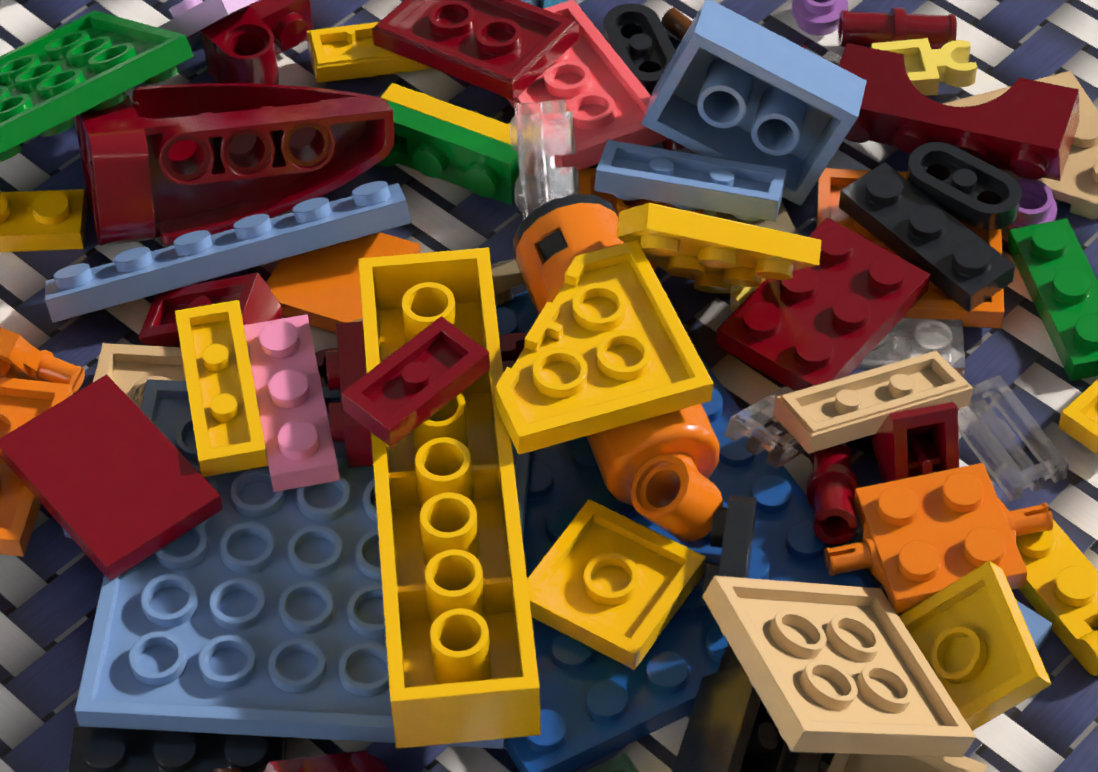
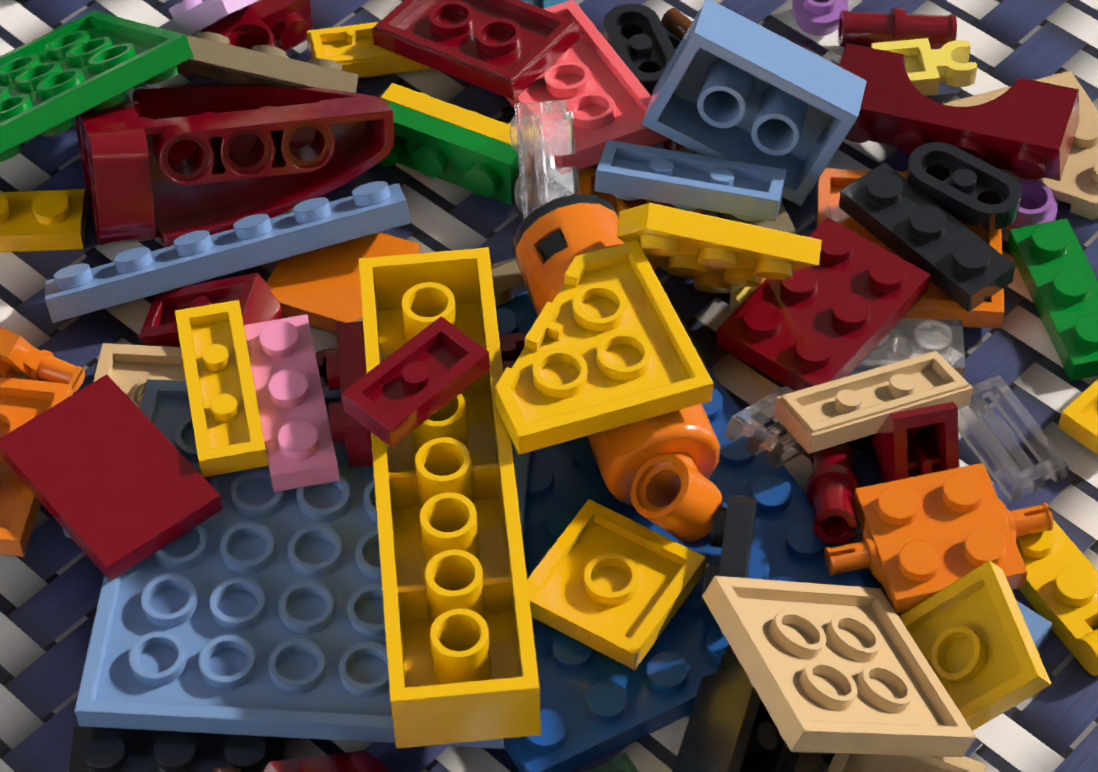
(262, 64): none -> dark tan plate

